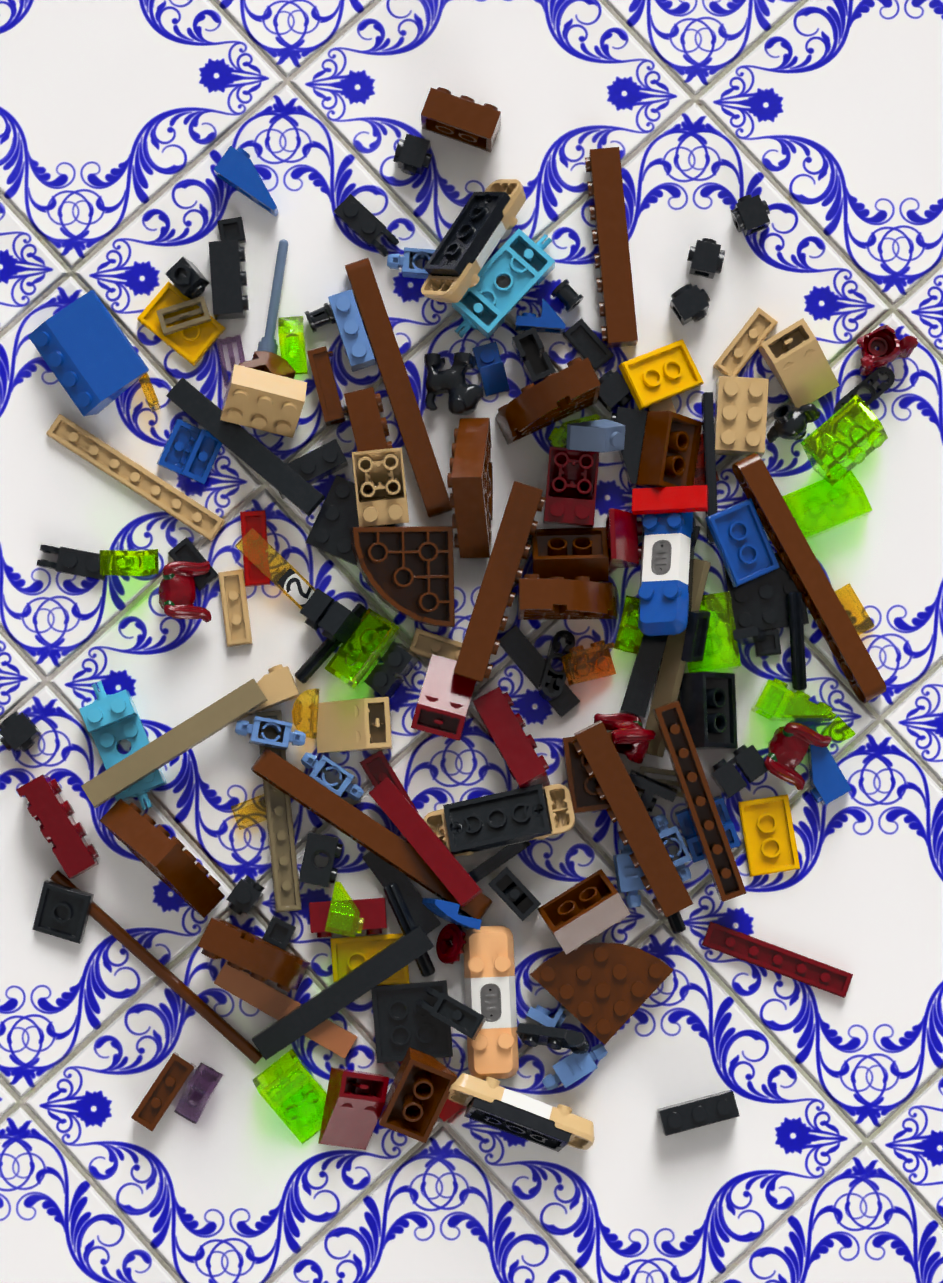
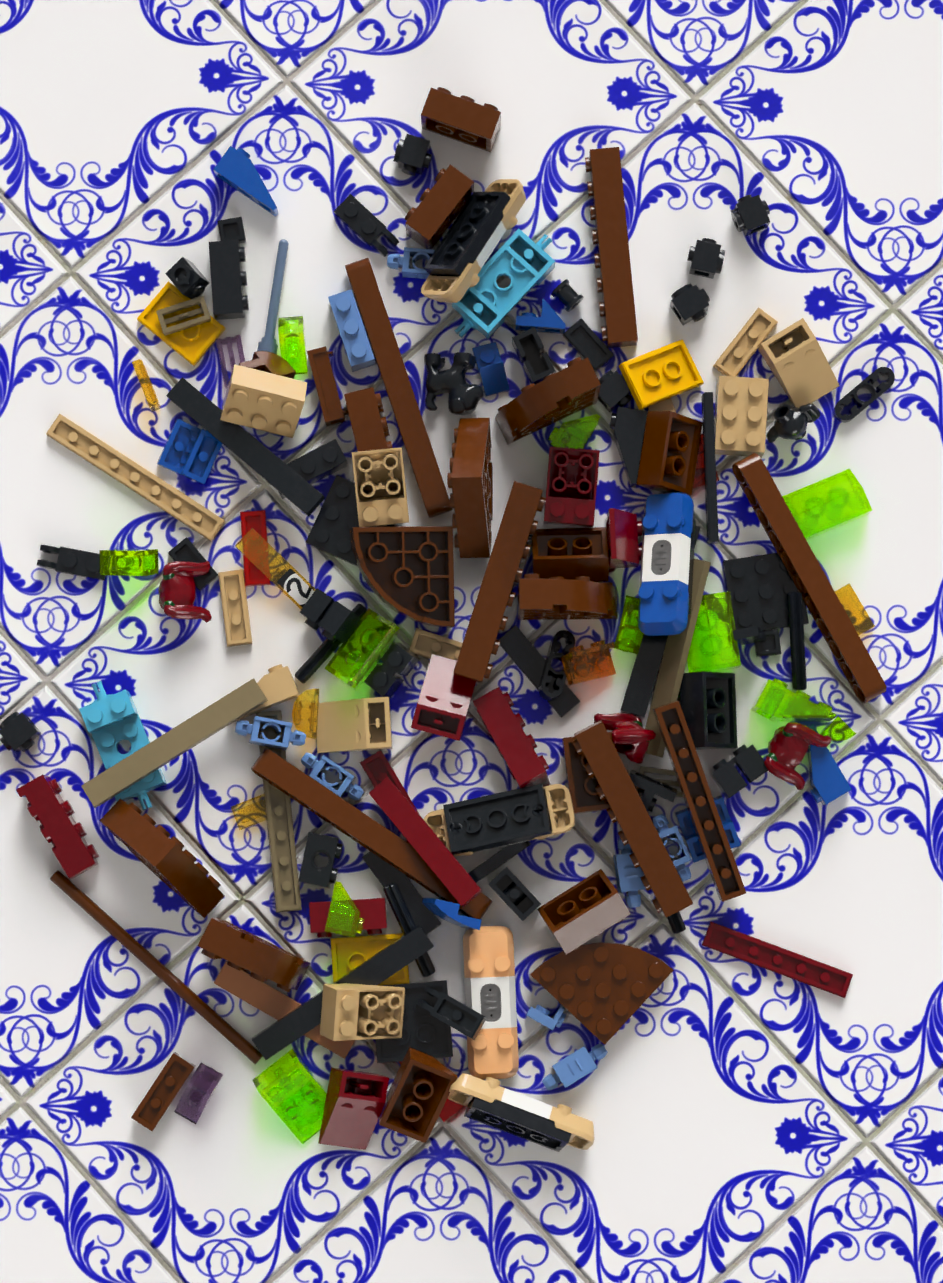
(63, 911): black tile -> none
(88, 354): blue slope -> none
(245, 895): black brick -> none
(279, 933): black plate -> none
(320, 317): black bush -> none
(361, 1012): none -> tan slope
(439, 207): none -> reddish brown brick
(445, 951): dark red gear -> none
(552, 1037): black hinge -> none
(596, 436): sand blue slope -> none
(670, 499): red tile -> none
(695, 636): black tile -> none
(698, 1112): black brick -> none
(742, 542): blue tile -> none
(768, 835): yellow tile -> none
(844, 440): clear neon green slope -> none
(889, 348): dark red hair -> none

